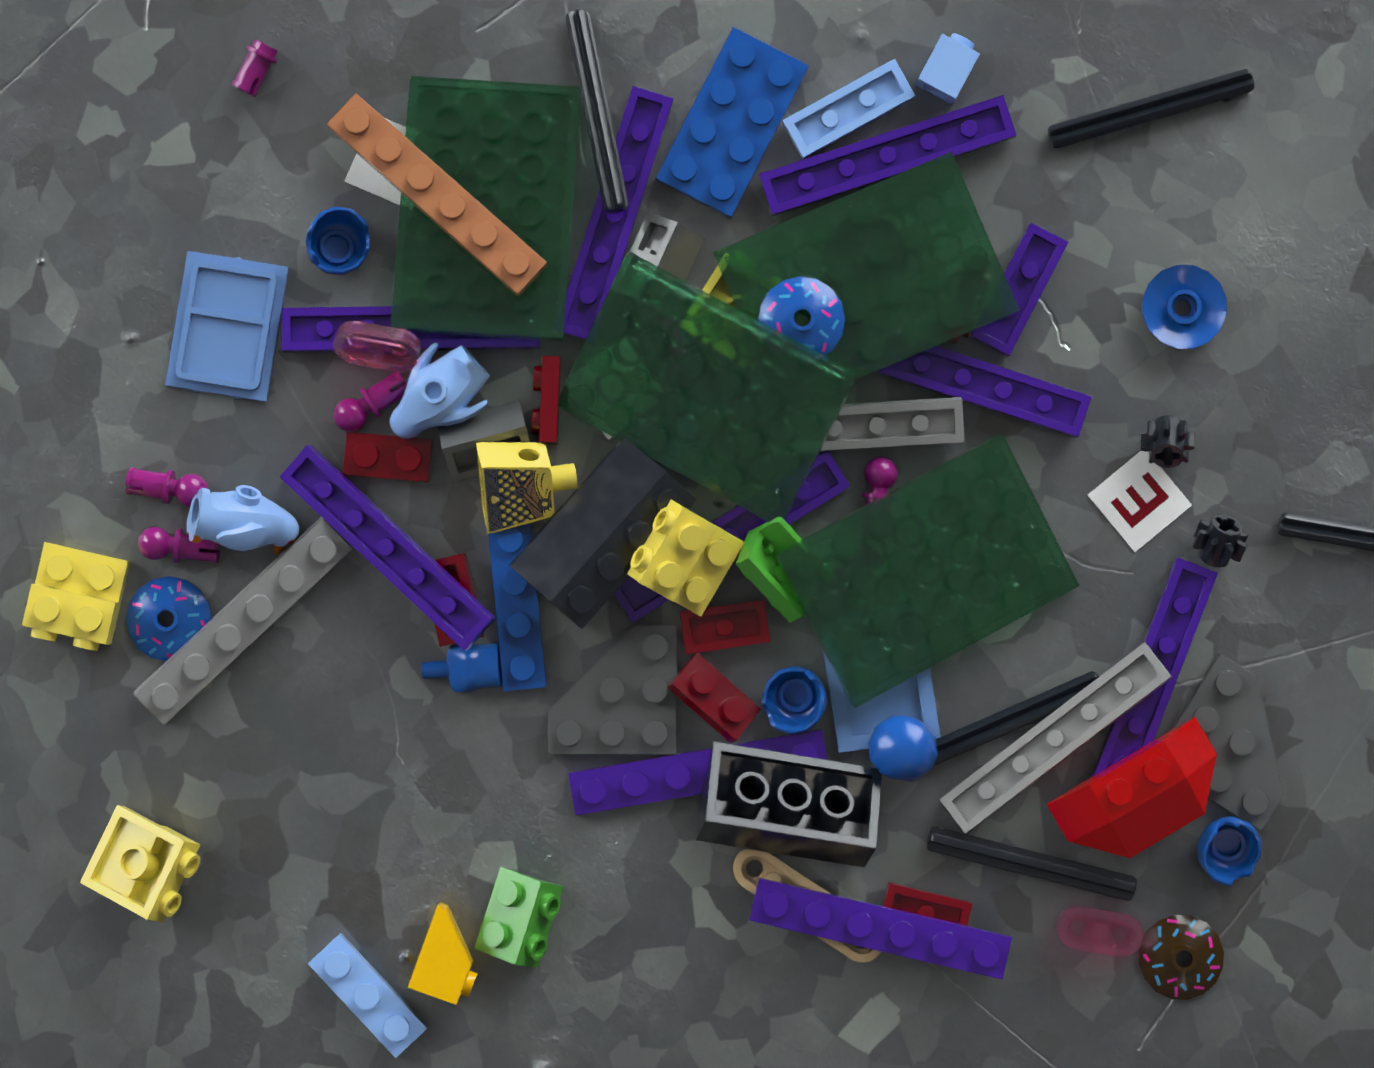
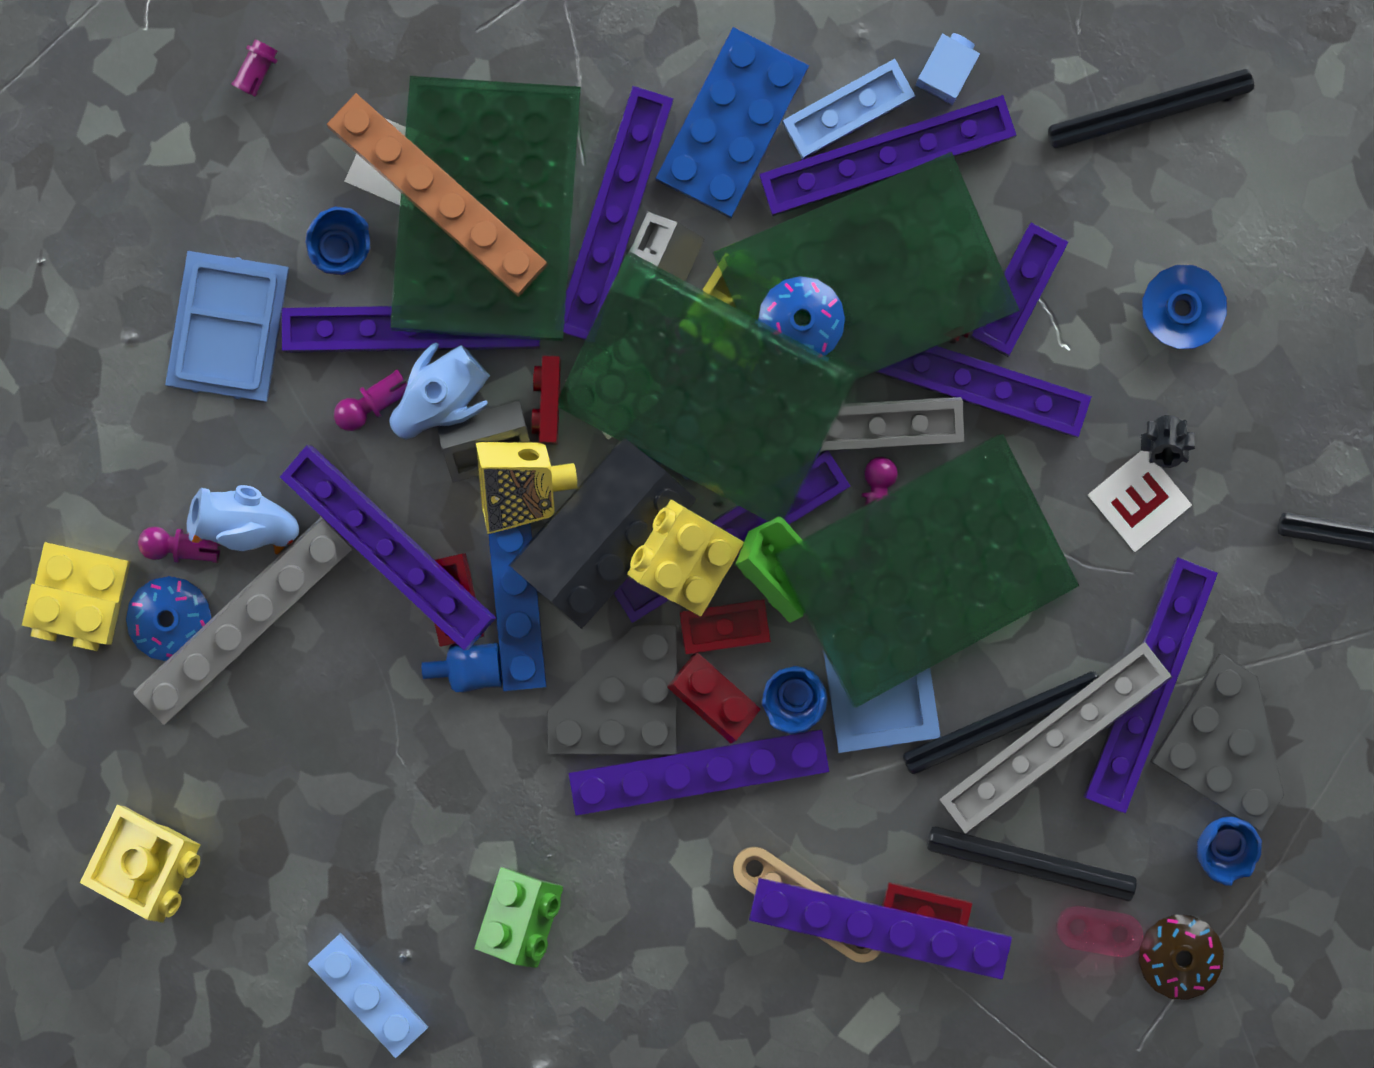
(164, 485): magenta pin -> none
(377, 346): clear pink plate -> none
(387, 457): dark red plate -> none
(444, 960): yellow slope -> none
(596, 111): black axle -> none
(790, 805): black slope -> none
(902, 748): blue hair -> none
(1141, 794): red wedge -> none
(1220, 540): black gear -> none

